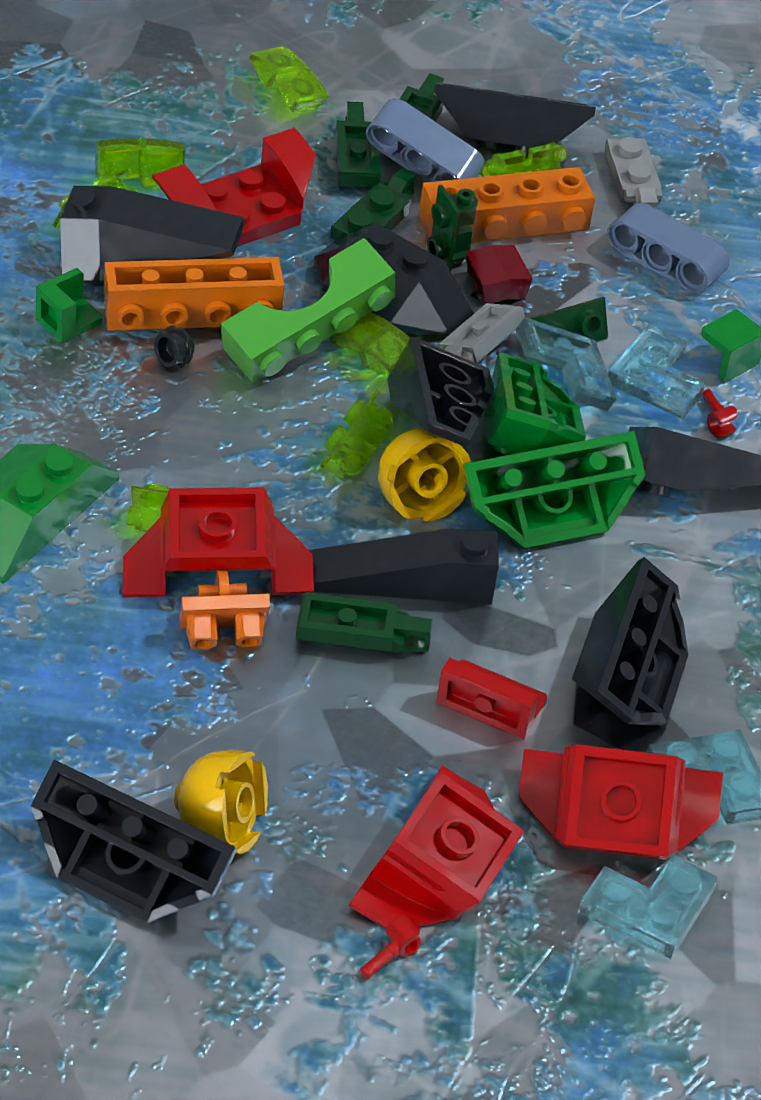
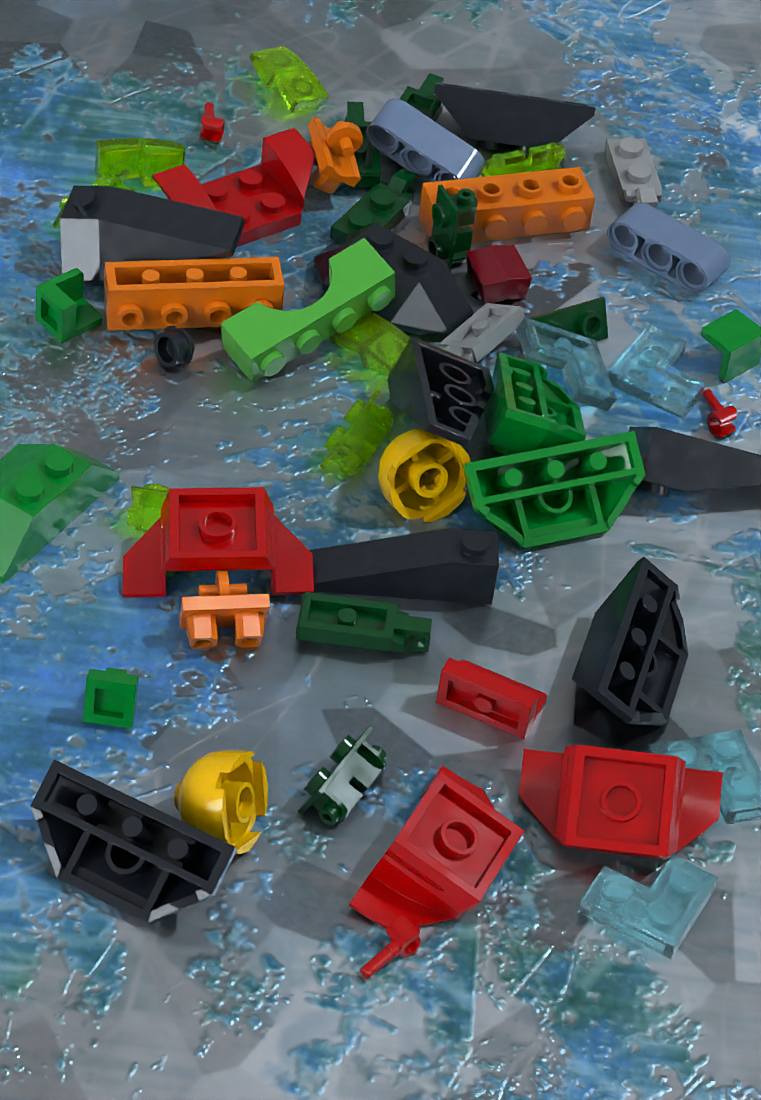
(110, 697): none -> green tile
(212, 127): none -> red hand
(331, 789): none -> hinge
(334, 154): none -> orange hips

